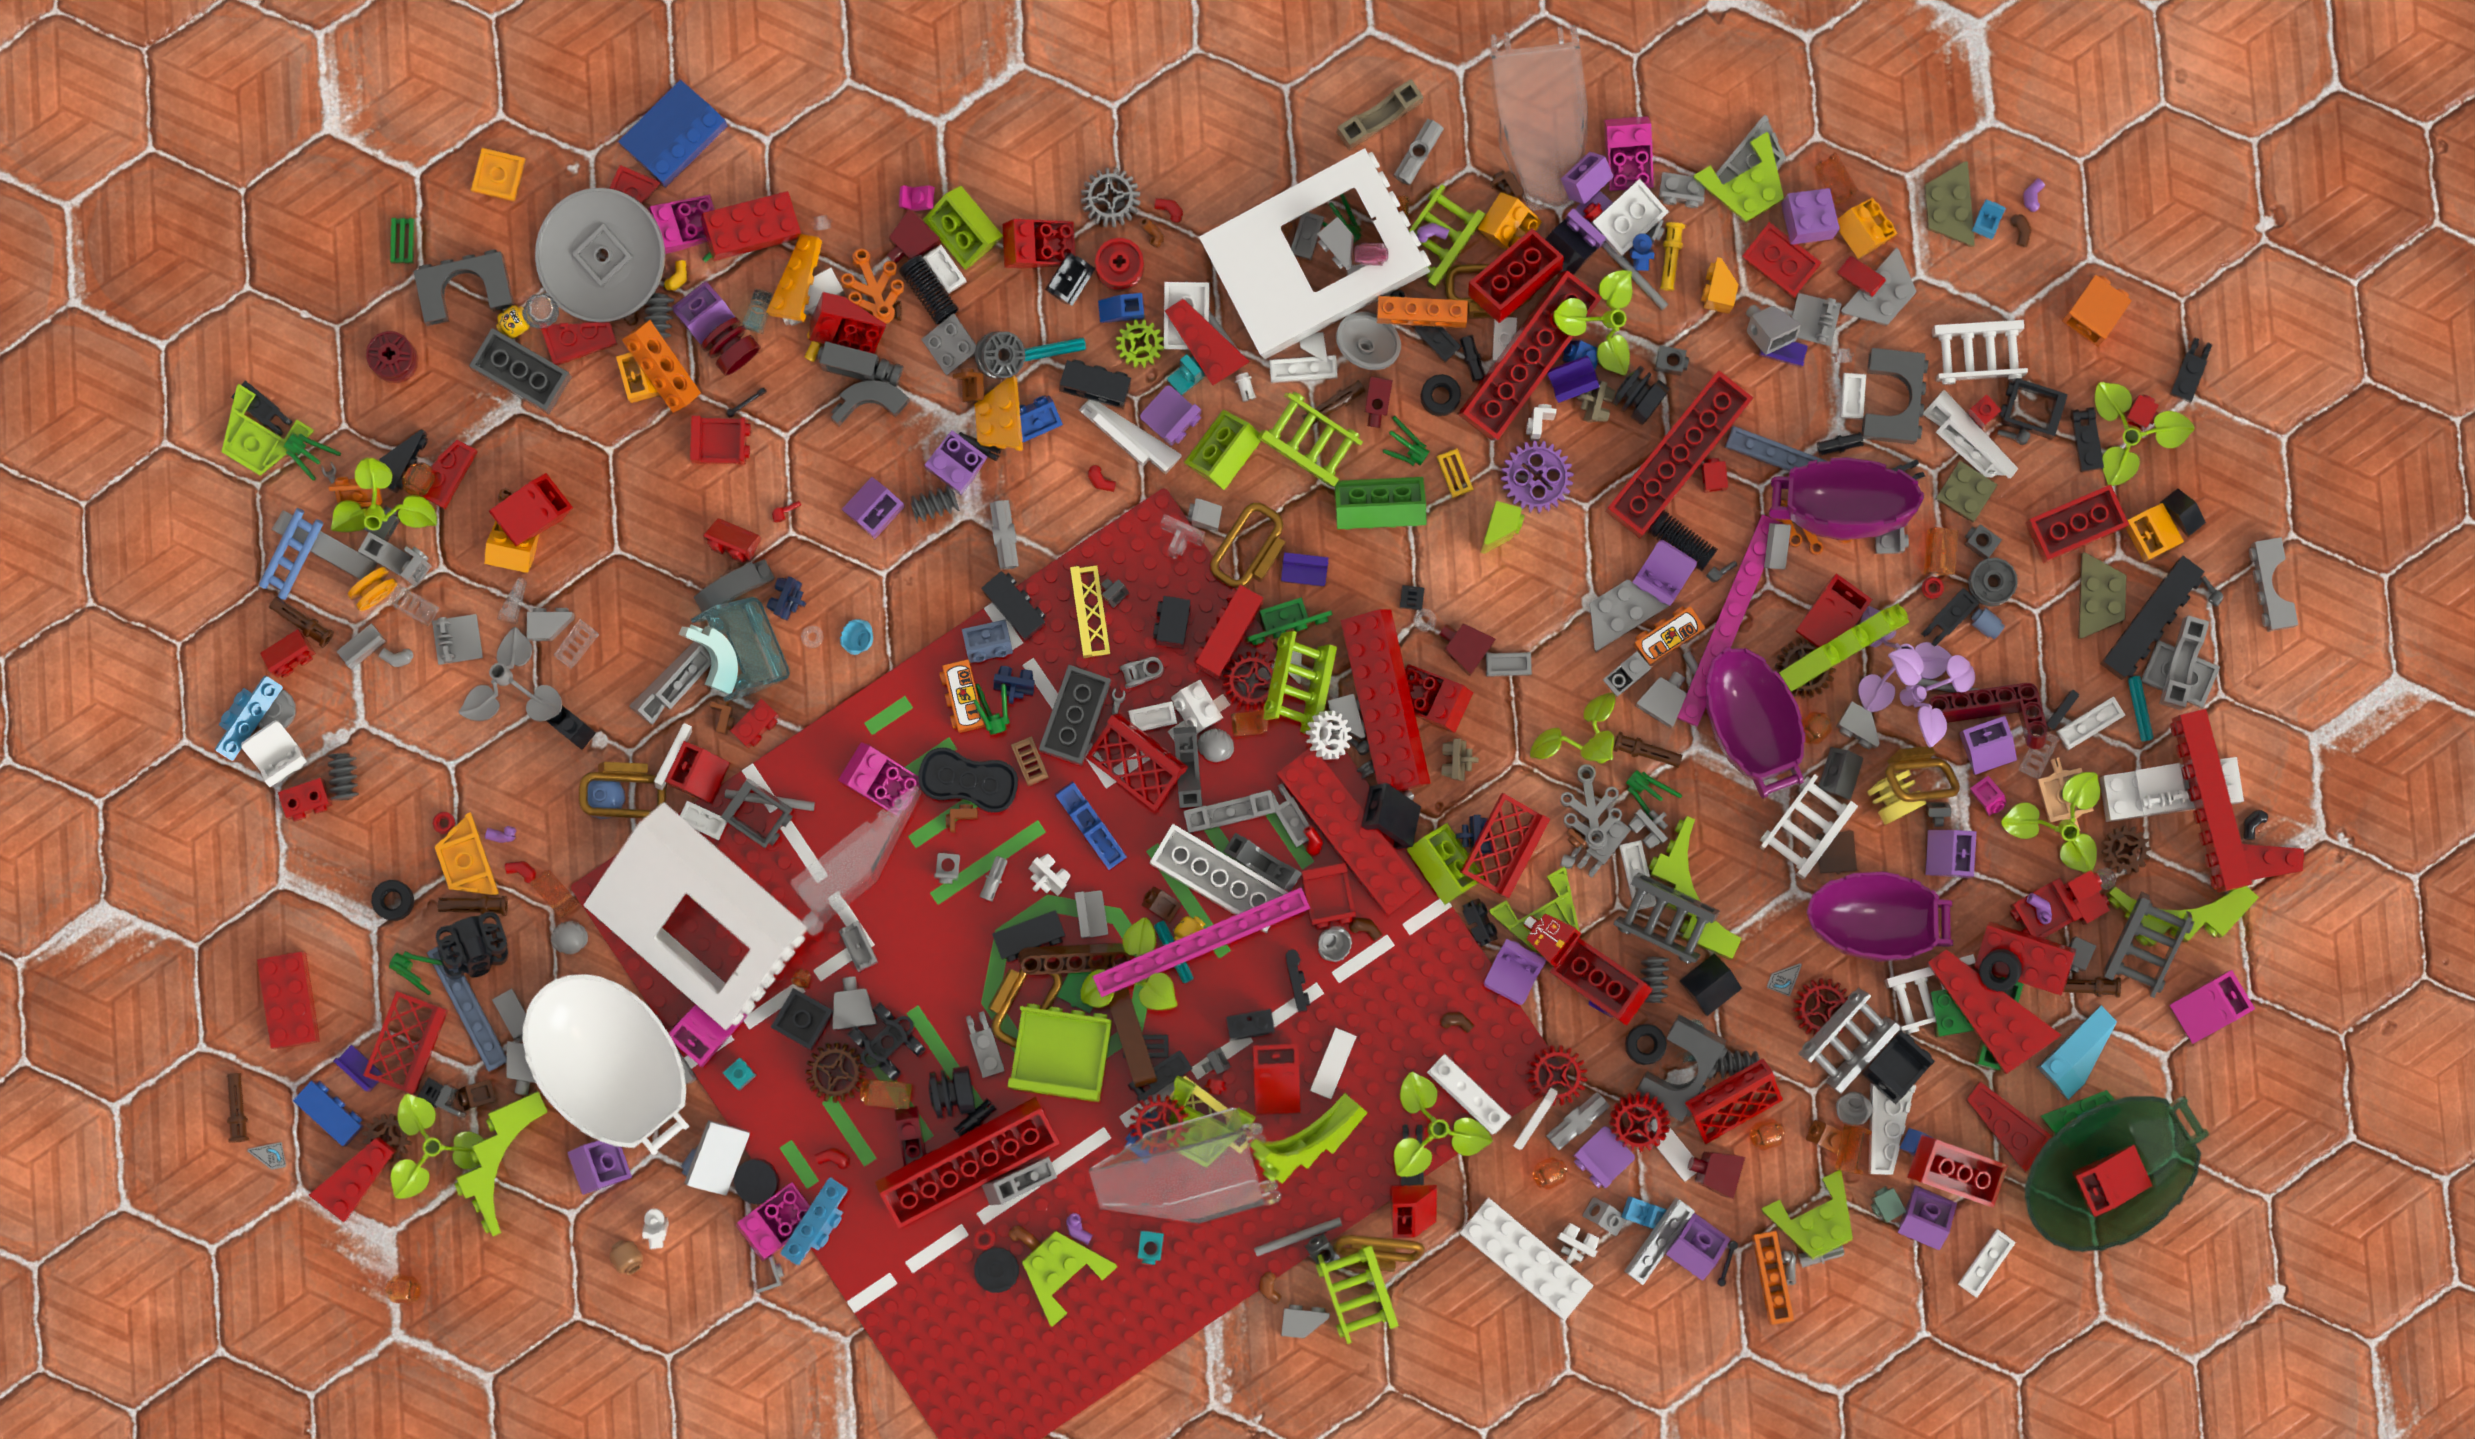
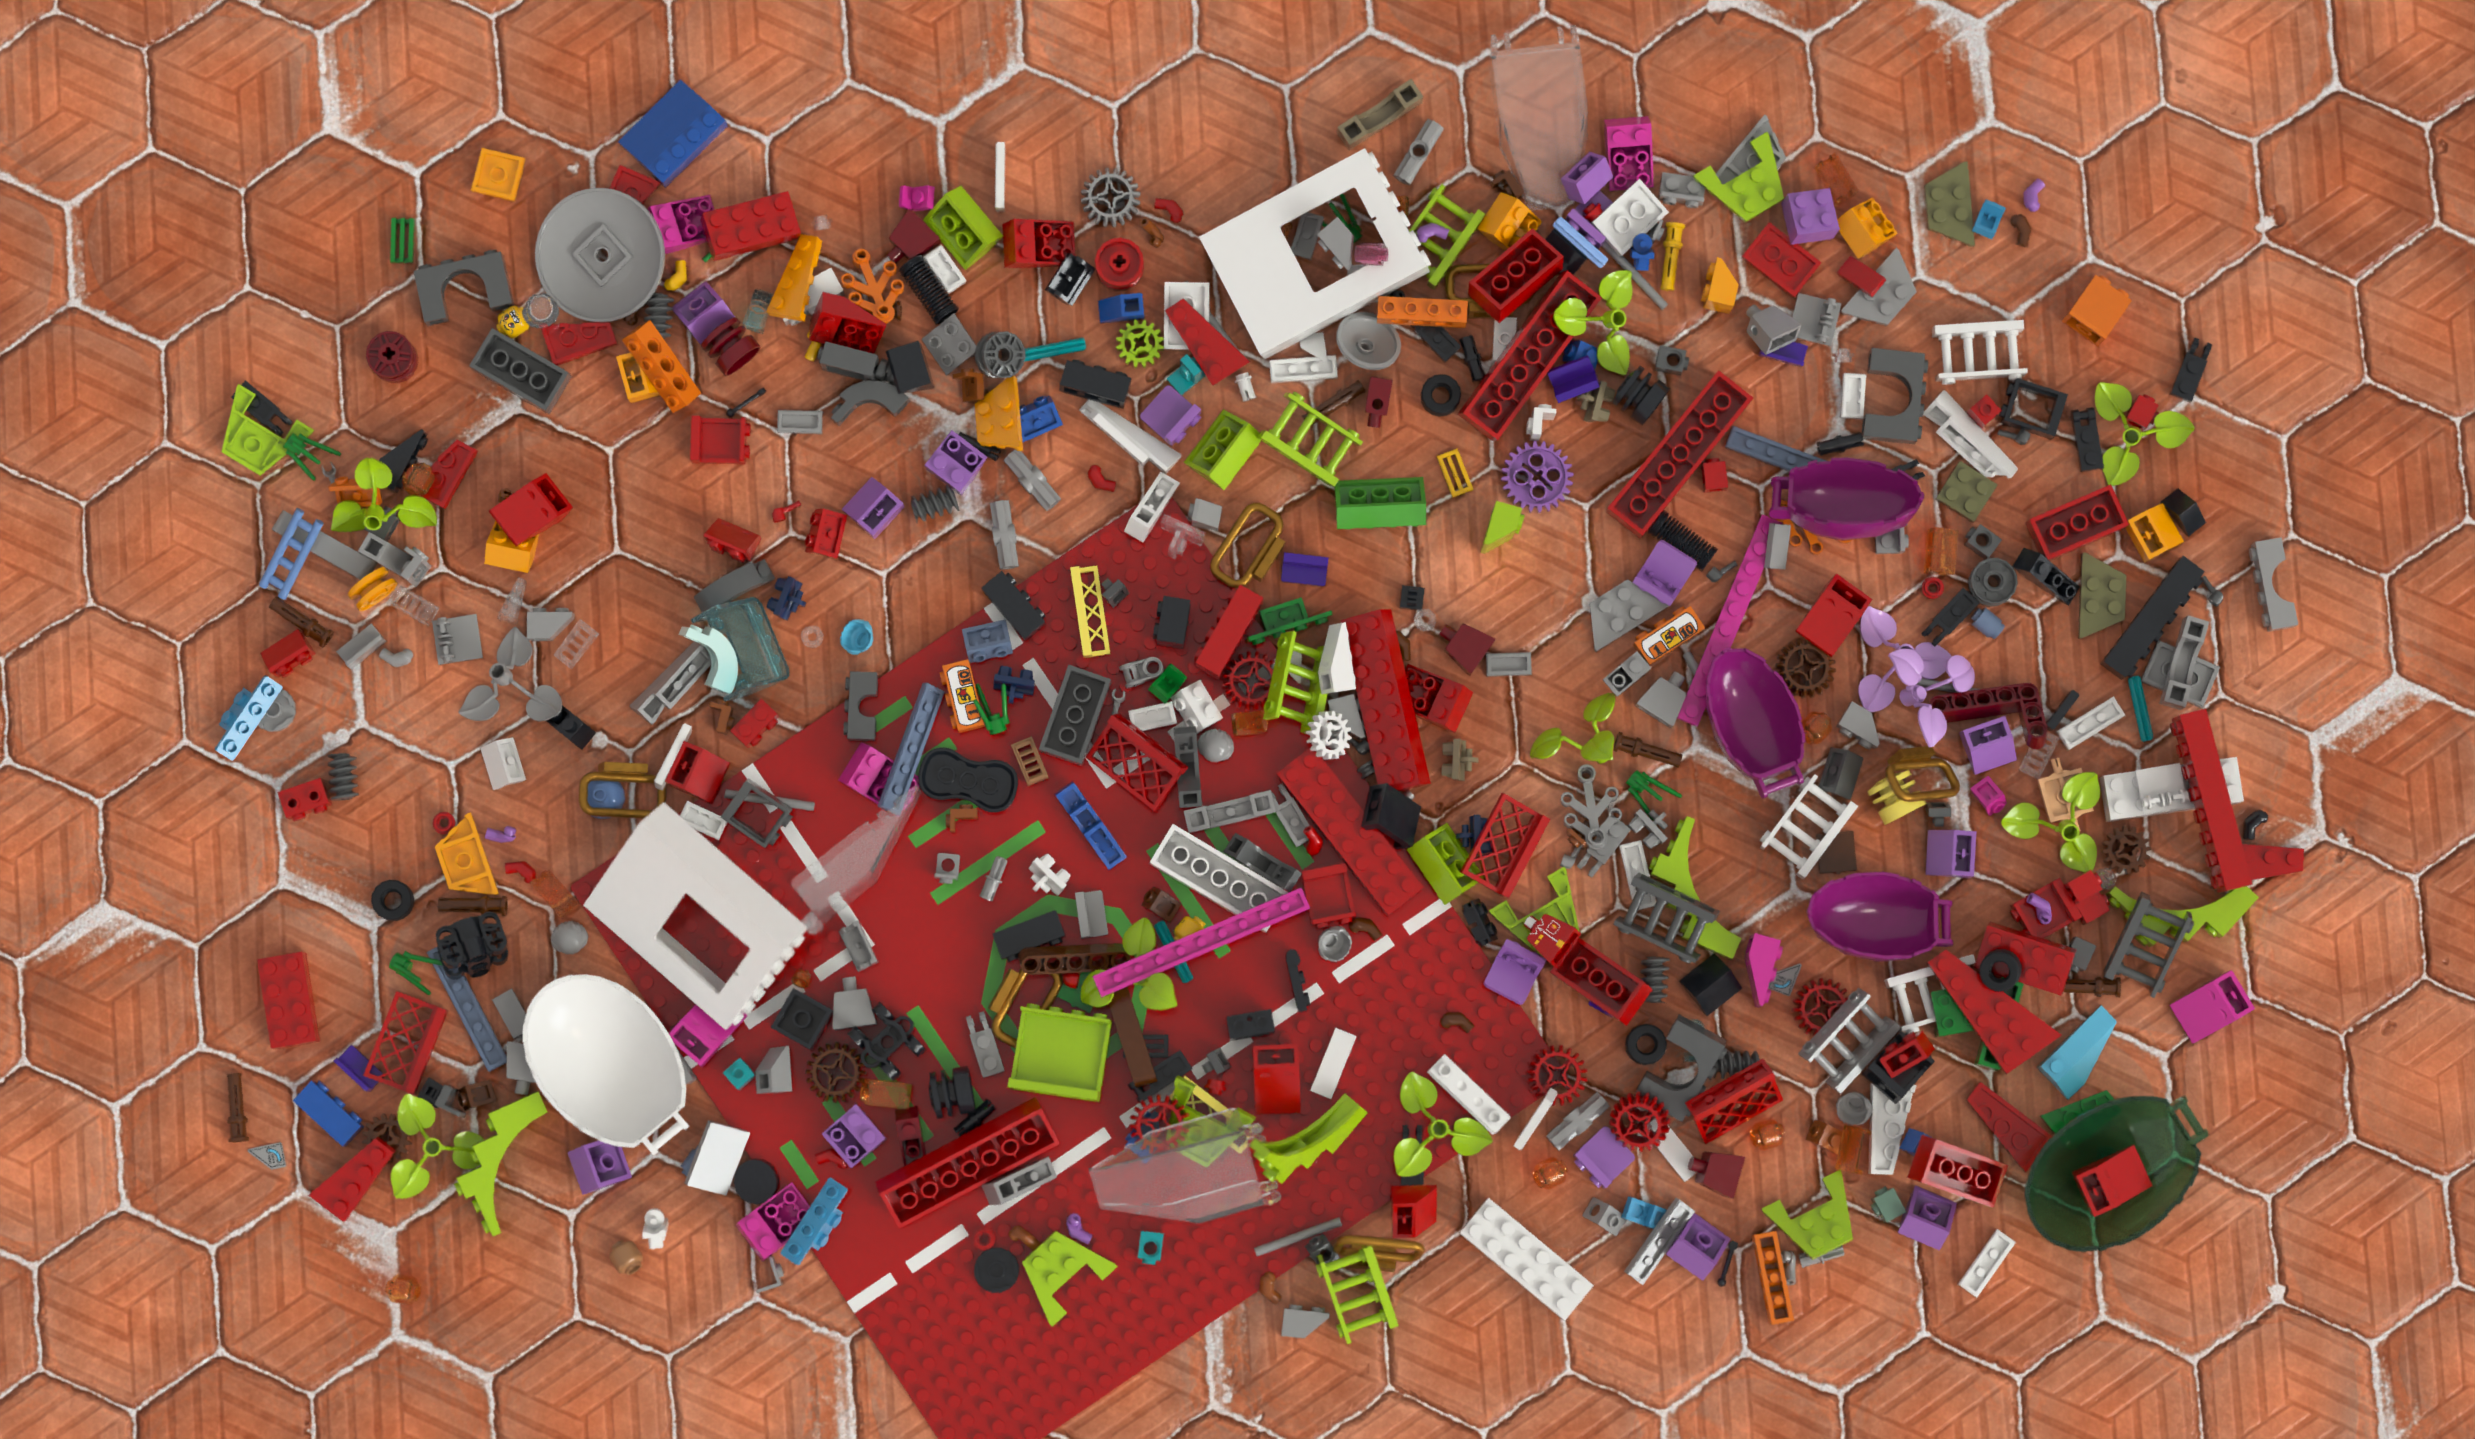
(274, 752): white bracket -> none
(503, 763): none -> white panel
(774, 1072): none -> light grey slope
(799, 422): none -> light grey tile
(825, 533): none -> red bracket
(854, 1136): none -> medium lavender slope
(860, 686): none -> dark grey arch
(910, 368): none -> black slope
(911, 745): none -> sand blue tile
(1000, 177): none -> white tile
(1032, 479): none -> light grey piece
(1071, 980): none -> red hinge
(1151, 507): none -> white slope
(1167, 683): none -> green bracket
(1336, 661): none -> white slope
(1404, 644): none -> reddish brown arm
(1417, 451): green plant -> none
(1580, 242): none -> light blue axle
(1588, 1245): white hips -> none
(1760, 962): none -> dark pink slope
(1844, 646): lime arch -> none
(1907, 1053): none -> red brick
(2046, 575): none -> black slope

